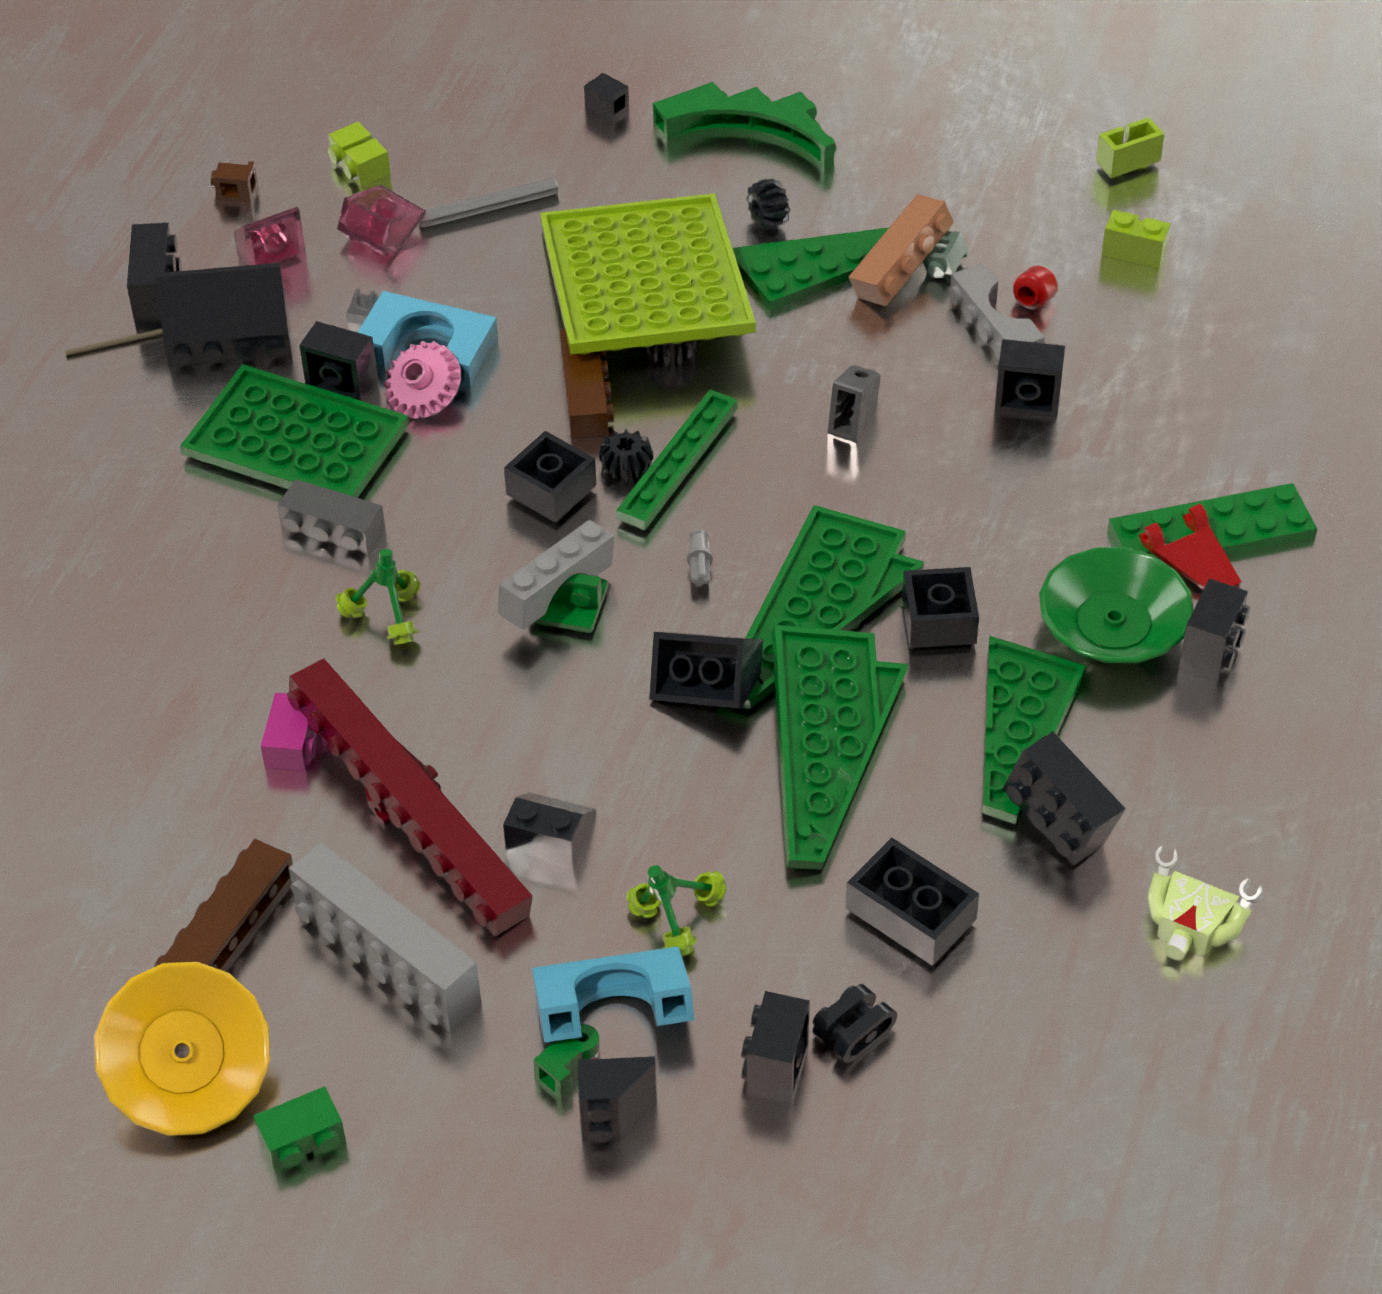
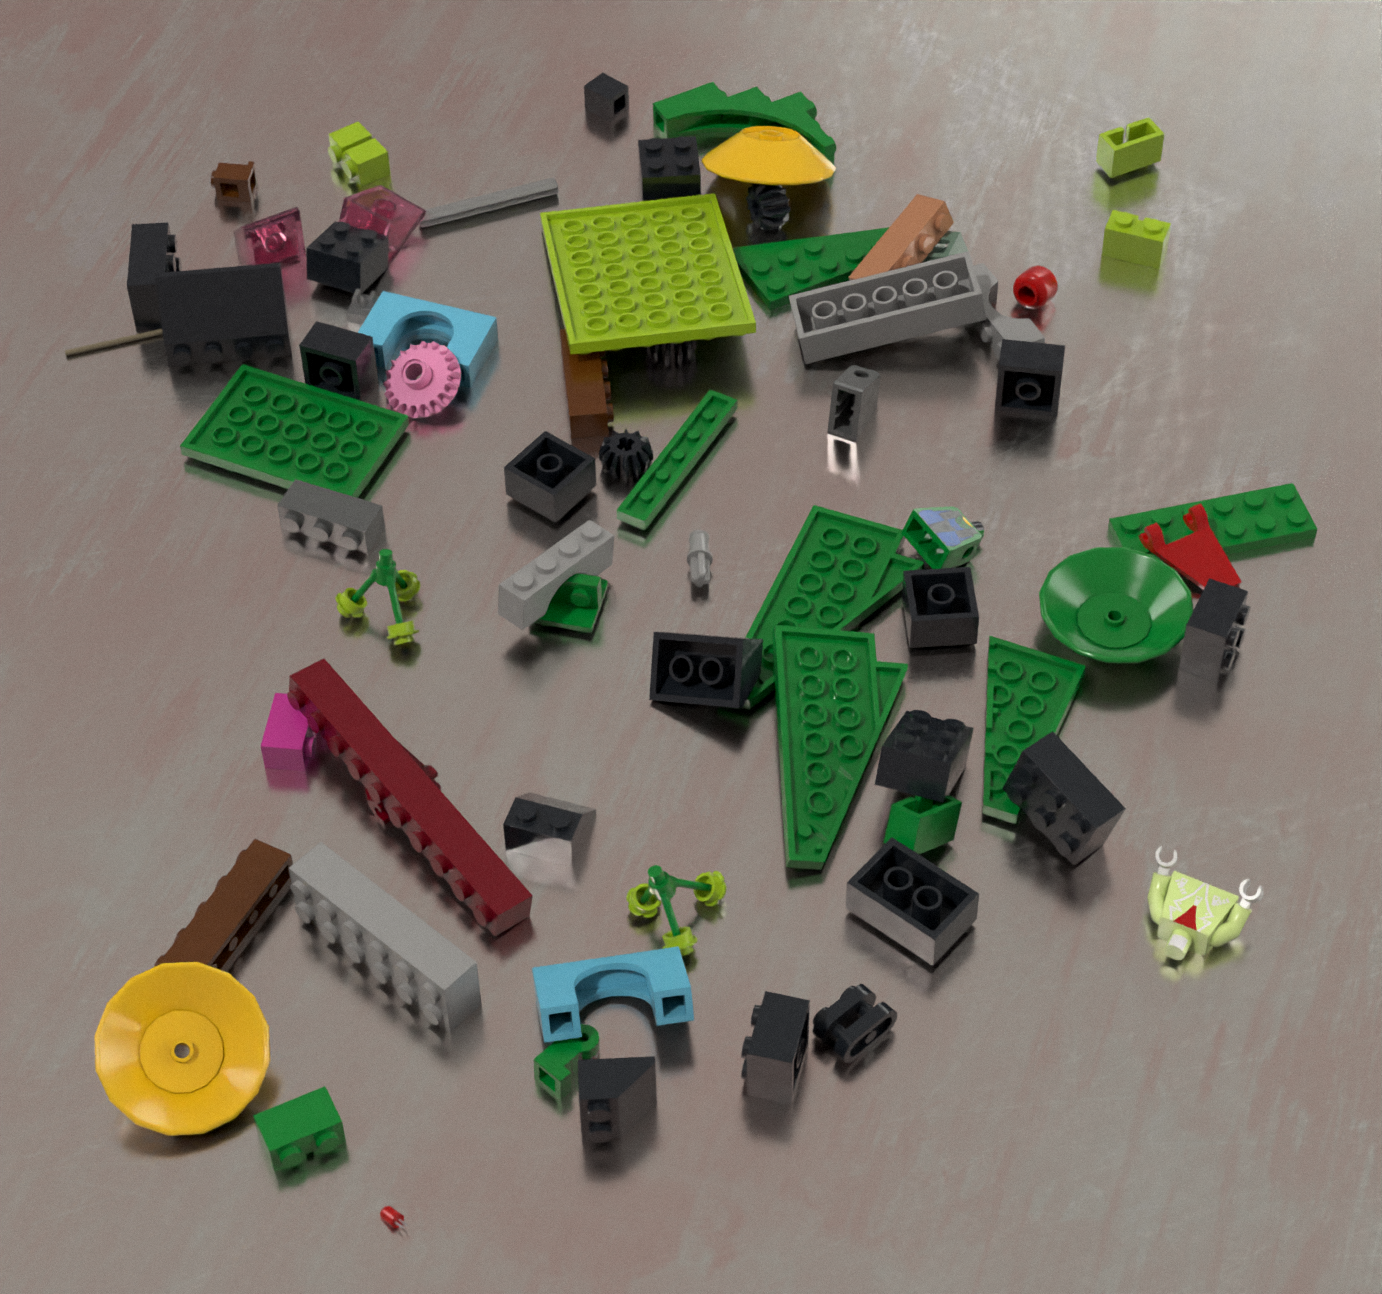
(347, 257): none -> black brick
(392, 1217): none -> red piece
(669, 168): none -> black brick
(769, 158): none -> yellow dish
(887, 307): none -> light grey brick
(923, 822): none -> green piece
(924, 755): none -> black brick
(943, 536): none -> green torso

